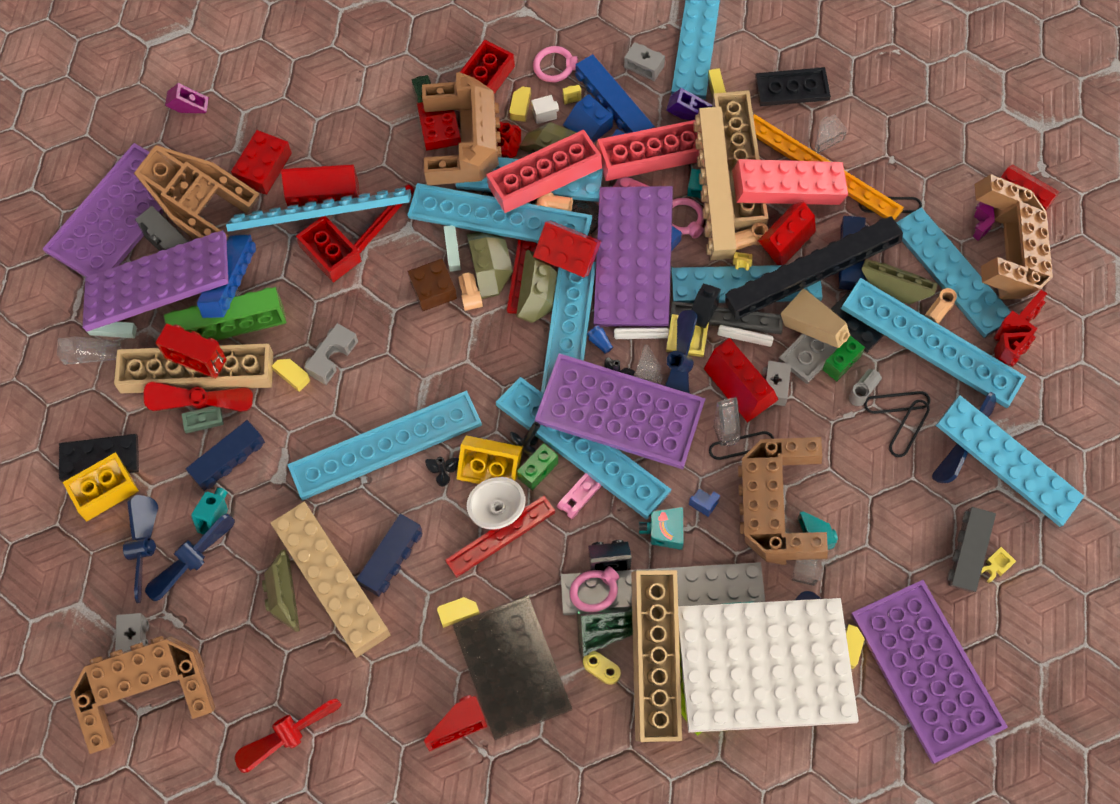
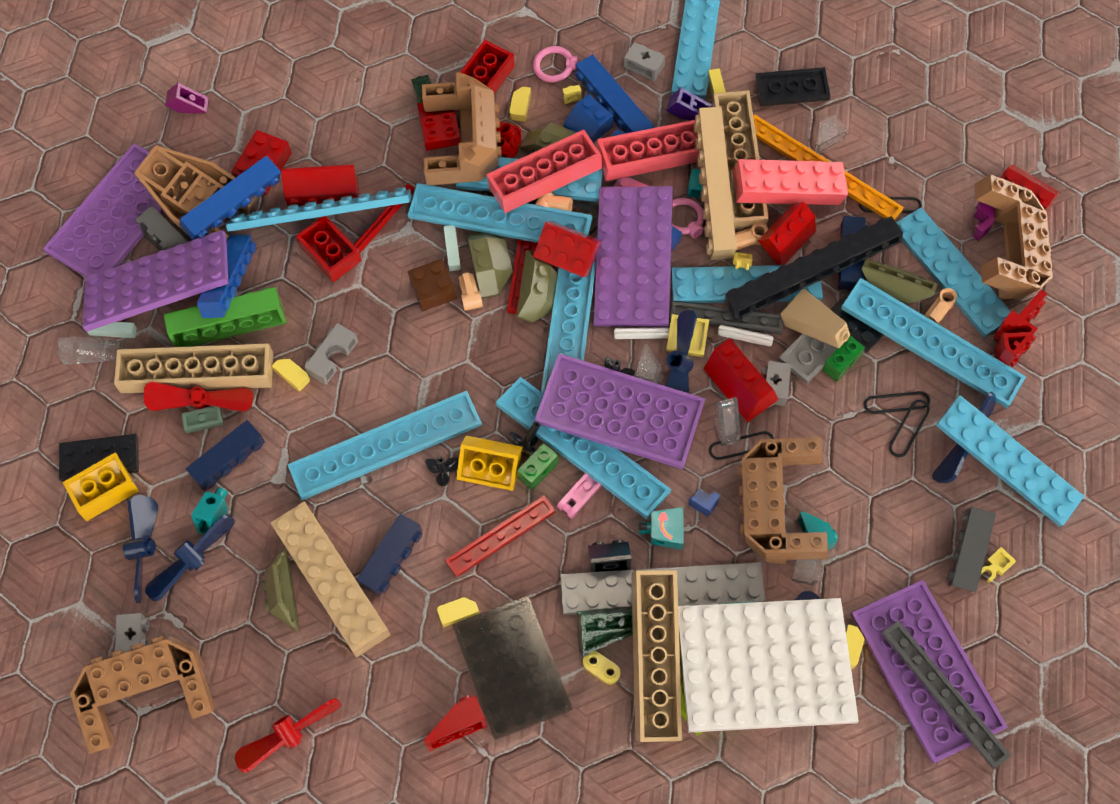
(191, 350): red brick -> none
(230, 198): none -> blue brick
(495, 495): white dish -> none
(544, 109): white brick -> none
(599, 338): blue cone -> none
(608, 576): bright pink piece -> none
(706, 304): black slope -> none
(864, 387): light grey piece -> none
(946, 695): none -> dark grey plate

